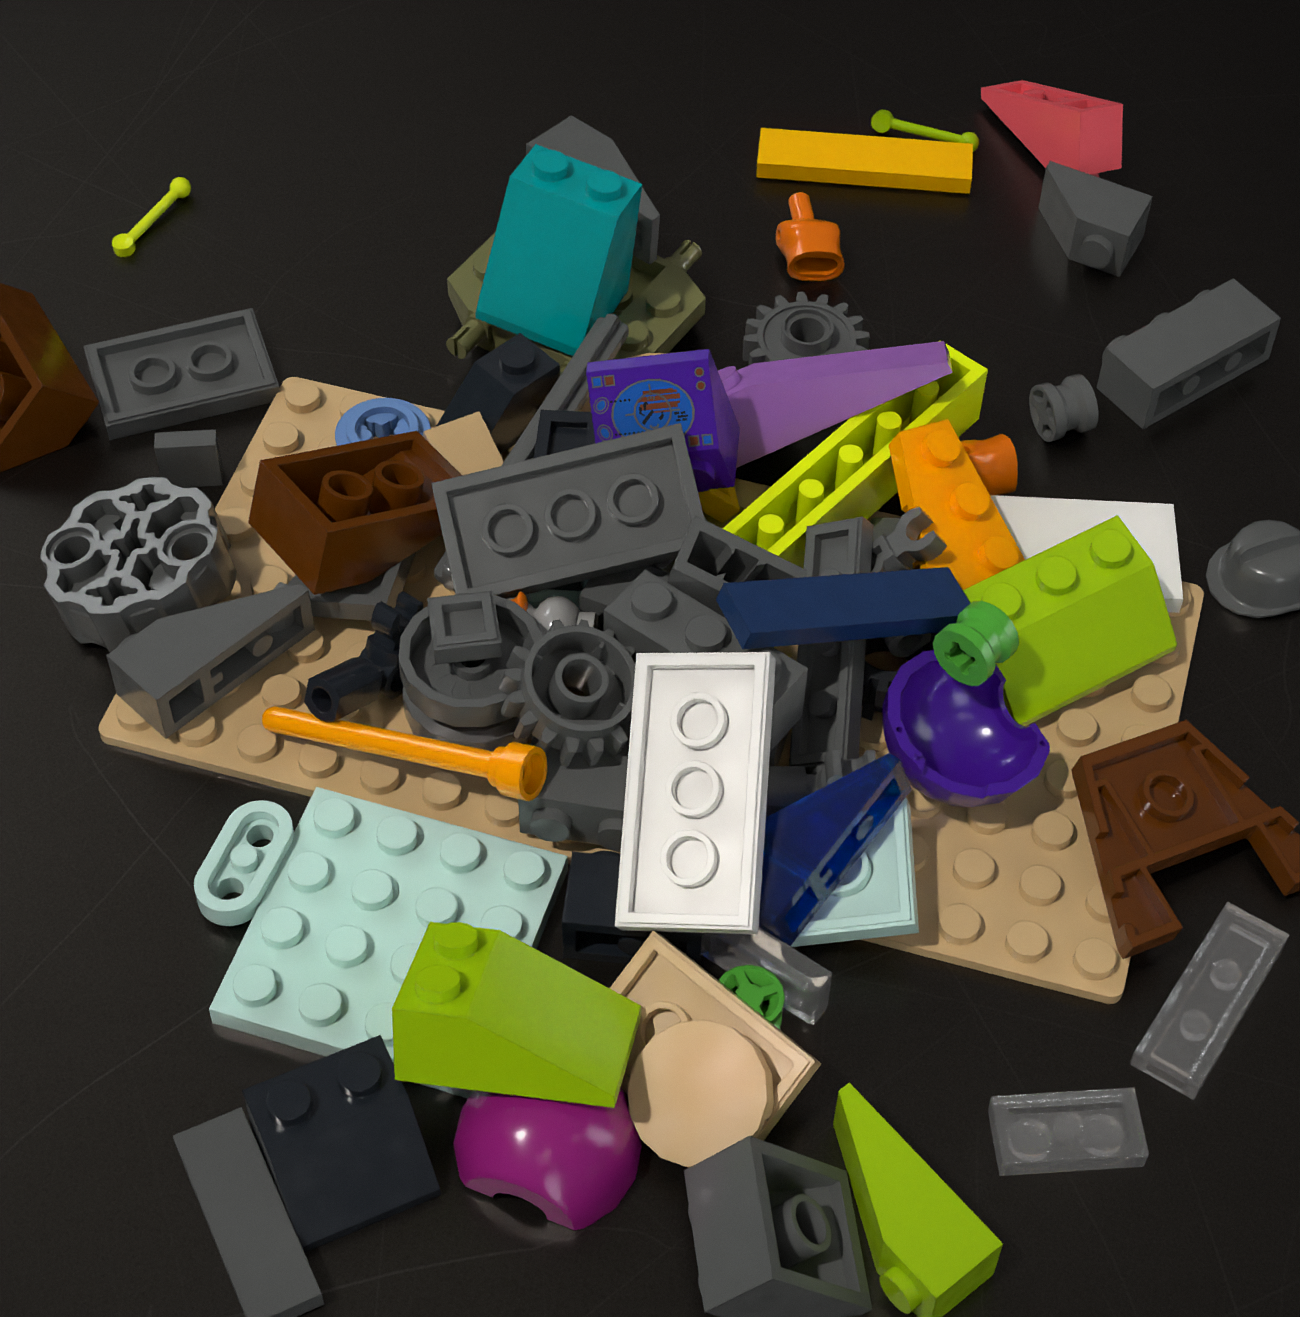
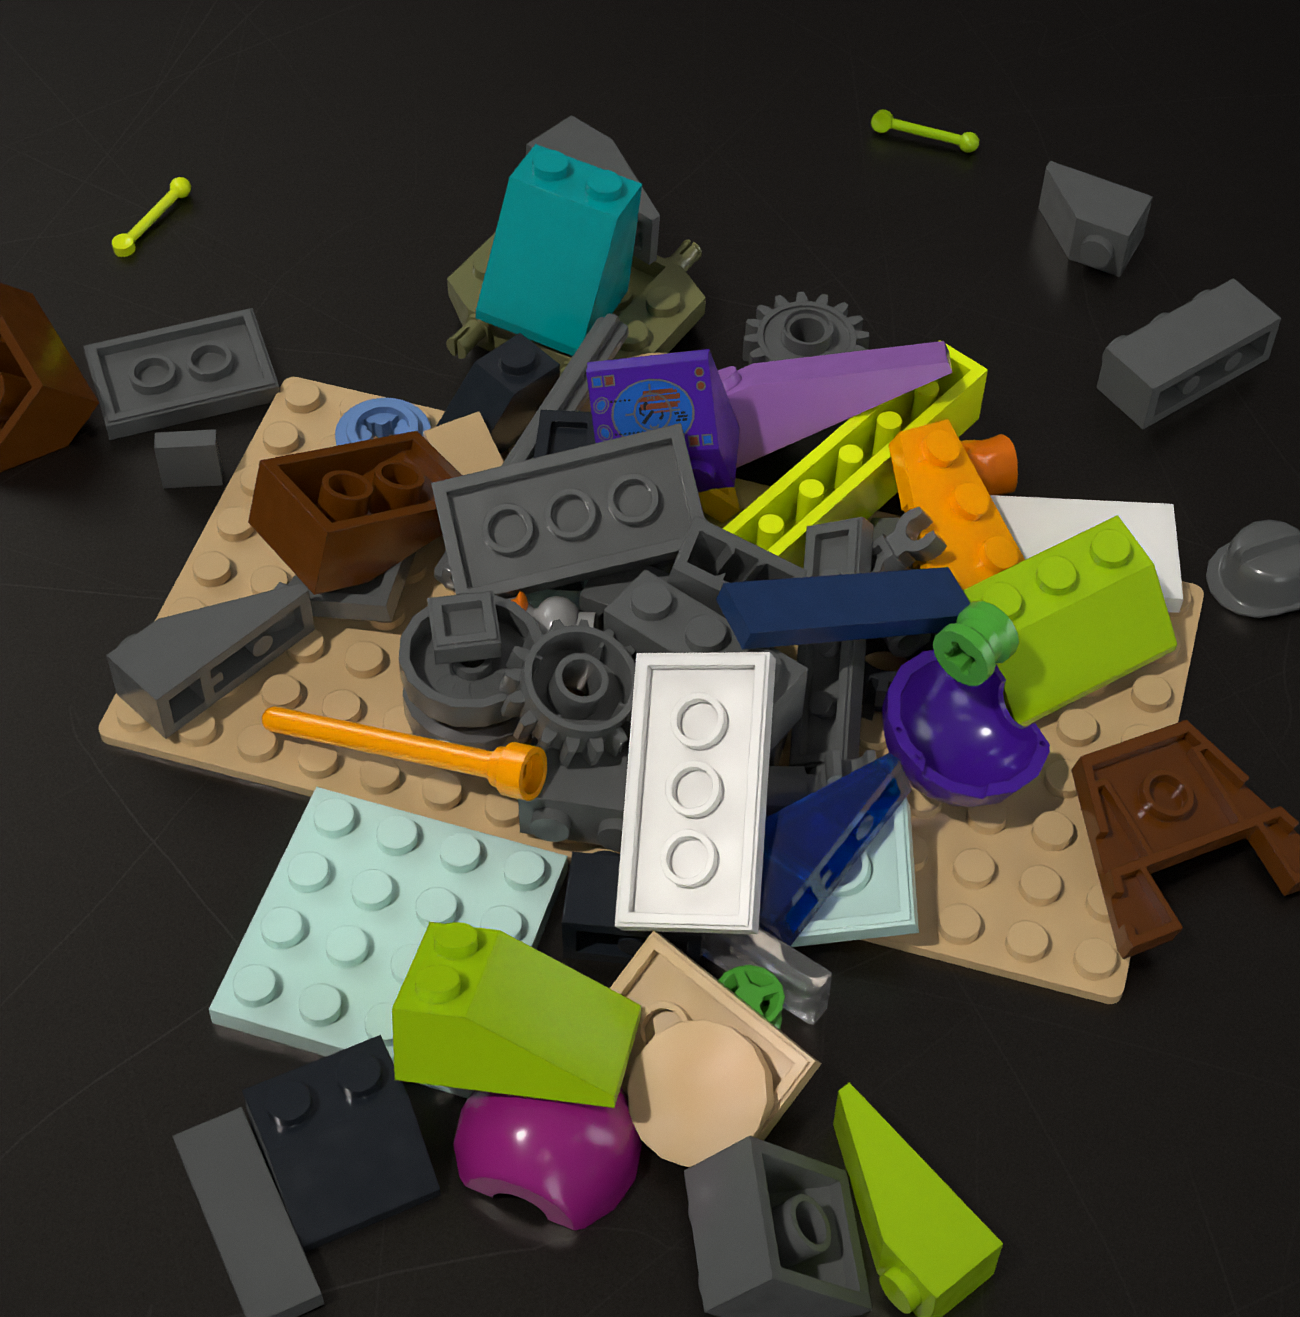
(136, 560): dark grey connector -> none
(239, 866): light aqua plate -> none
(375, 671): black bar -> none
(809, 243): orange piece -> none
(865, 160): yellow tile -> none
(1061, 124): coral slope -> none
(1063, 407): dark grey wheel -> none
(1067, 1131): clear plate -> none
(1209, 1000): clear tile -> none

